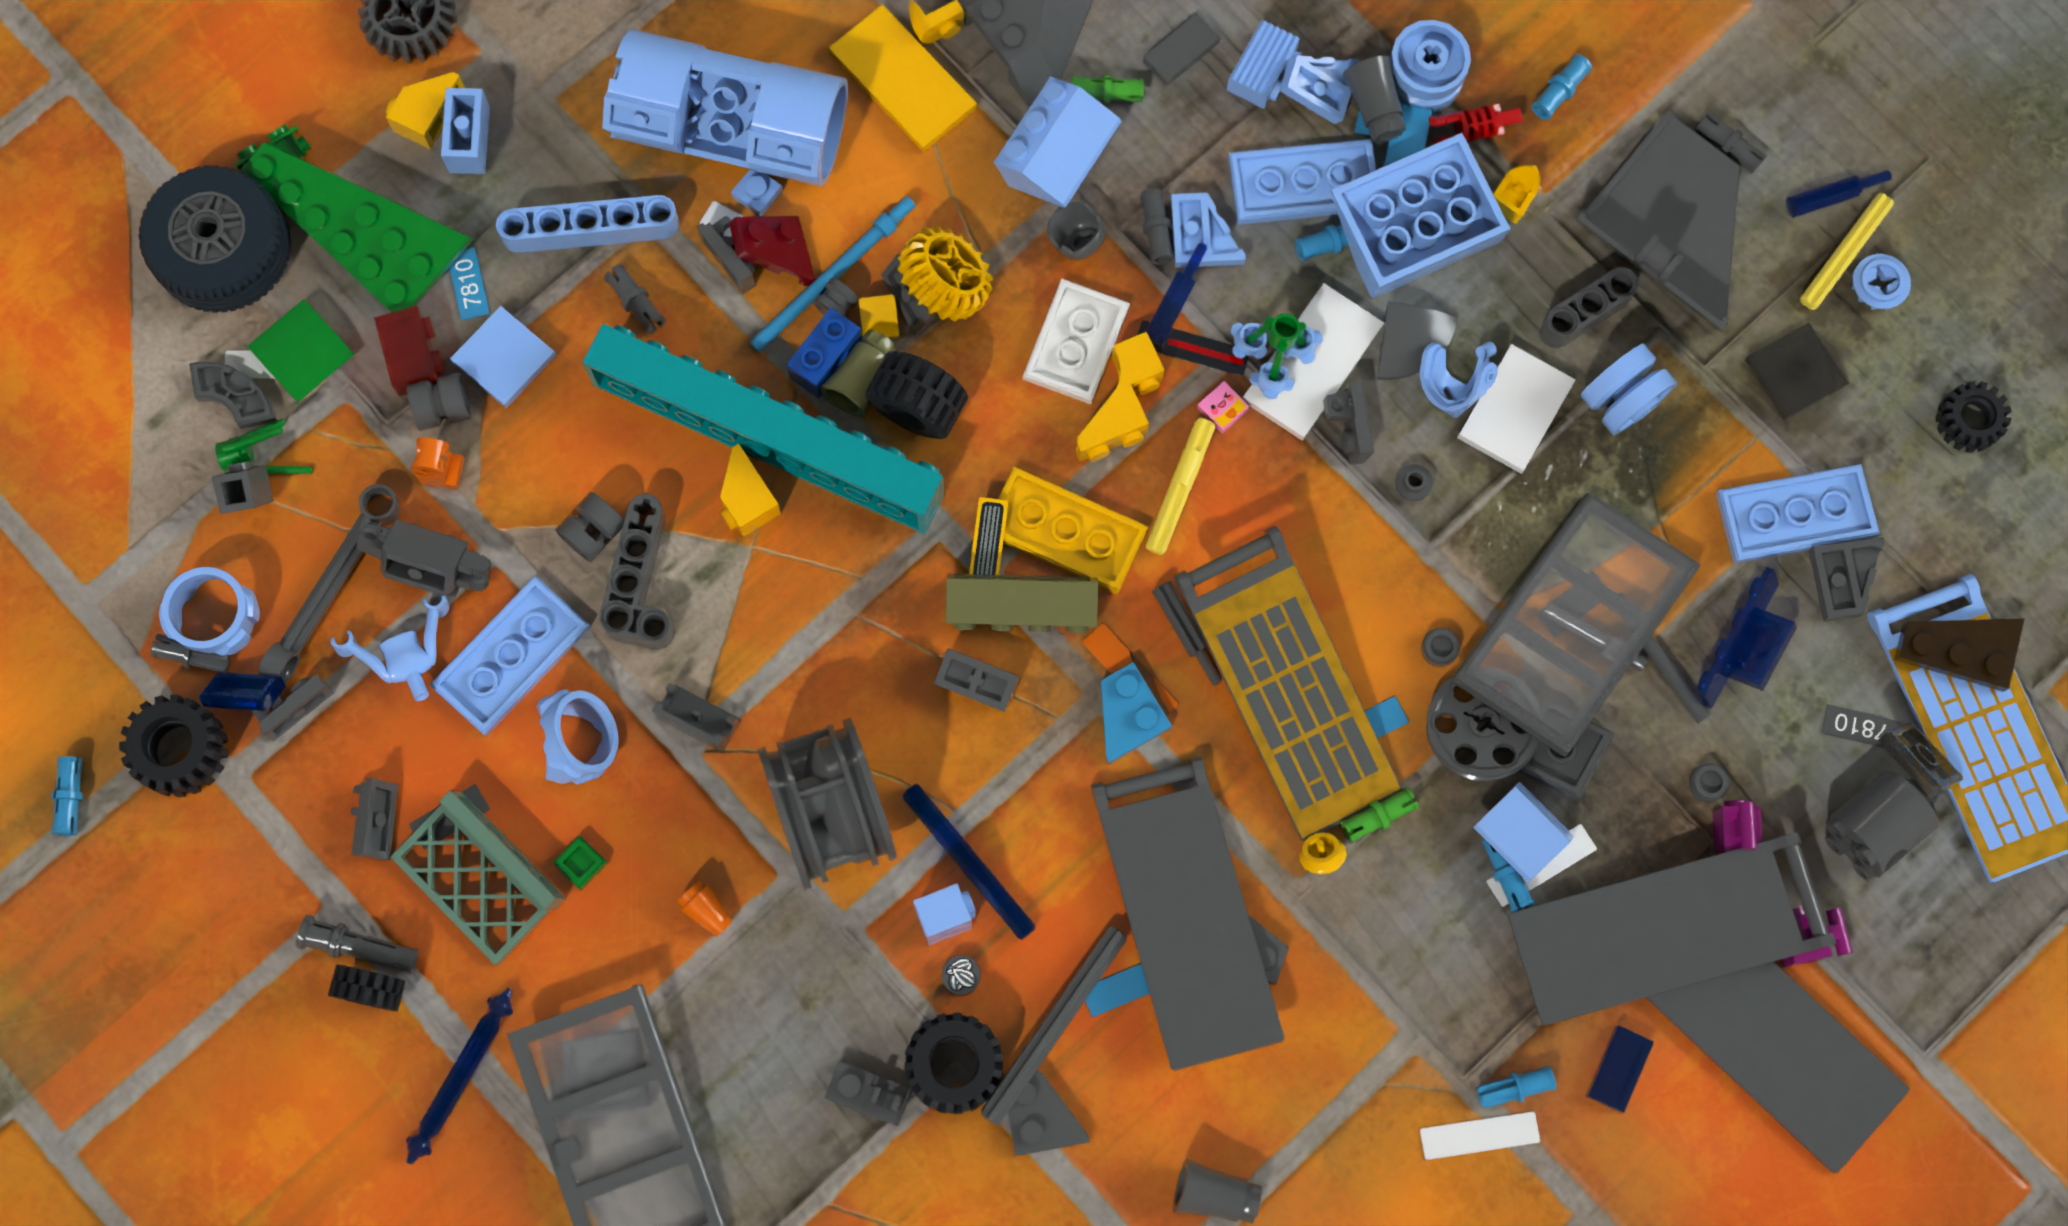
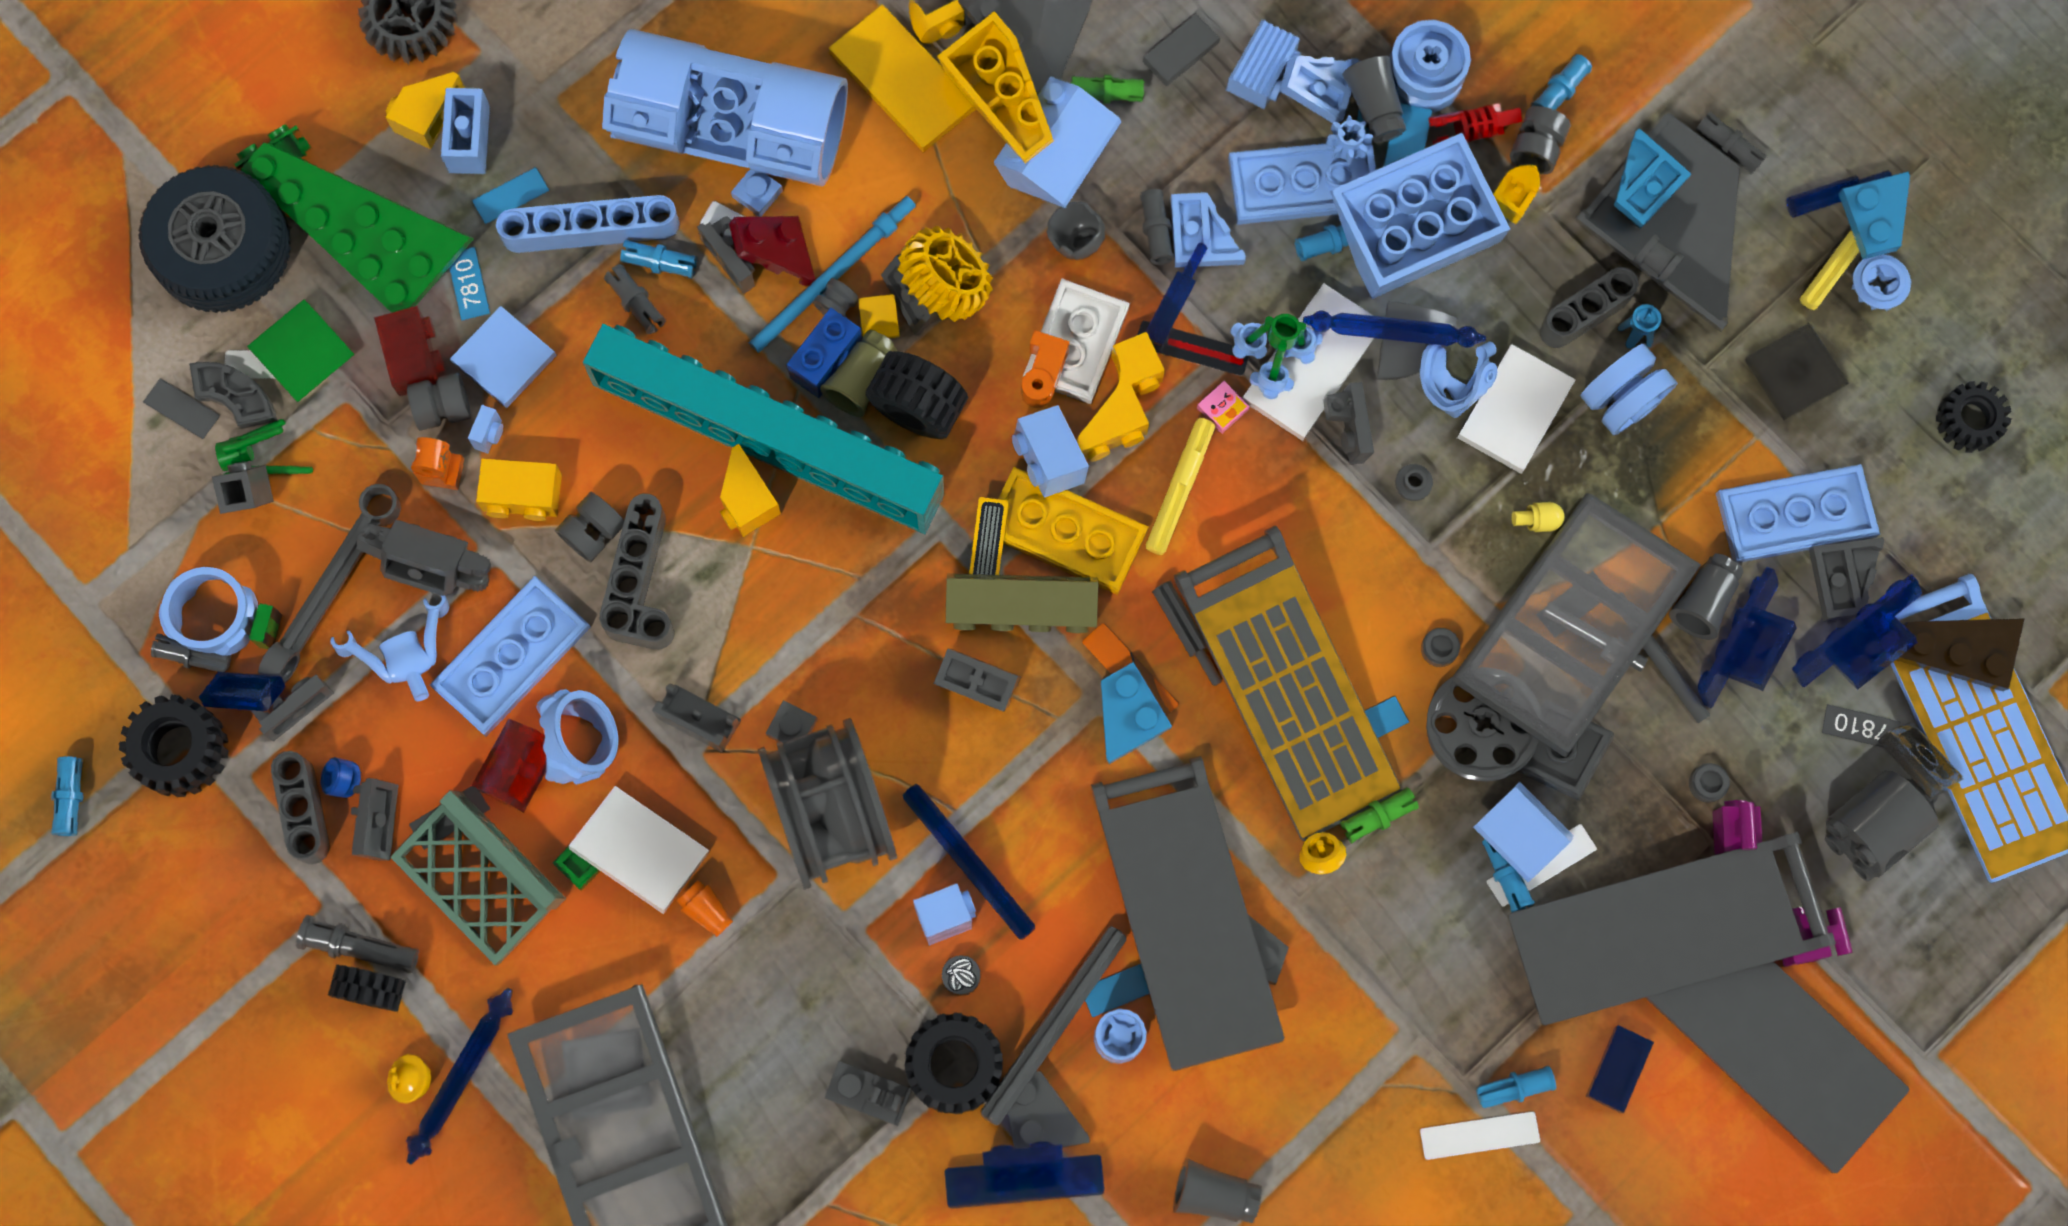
(181, 408): none -> dark grey sticker
(265, 626): none -> green tile
(287, 794): none -> dark grey beam
(340, 777): none -> blue tile
(408, 1078): none -> yellow hat
(486, 429): none -> light blue plate
(510, 195): none -> dark azure sticker
(513, 766): none -> clear red brick
(519, 488): none -> yellow brick
(639, 849): none -> white tile
(658, 259): none -> dark azure pin
(790, 723): none -> dark grey plate
(996, 81): none -> yellow wedge
(1024, 1176): none -> clear blue bracket
(1041, 381): none -> orange leg
(1050, 451): none -> light blue brick
(1119, 1036): none -> light blue wheel
(1354, 146): none -> light blue gear
(1394, 329): none -> clear blue wheel
(1540, 139): none -> dark grey wheel
(1540, 517): none -> light yellow cylinder
(1643, 322): none -> dark azure piece
(1647, 179): none -> dark azure wing
(1707, 598): none -> dark grey plant
(1866, 642): none -> clear blue bracket
(1877, 213): none -> dark azure wing

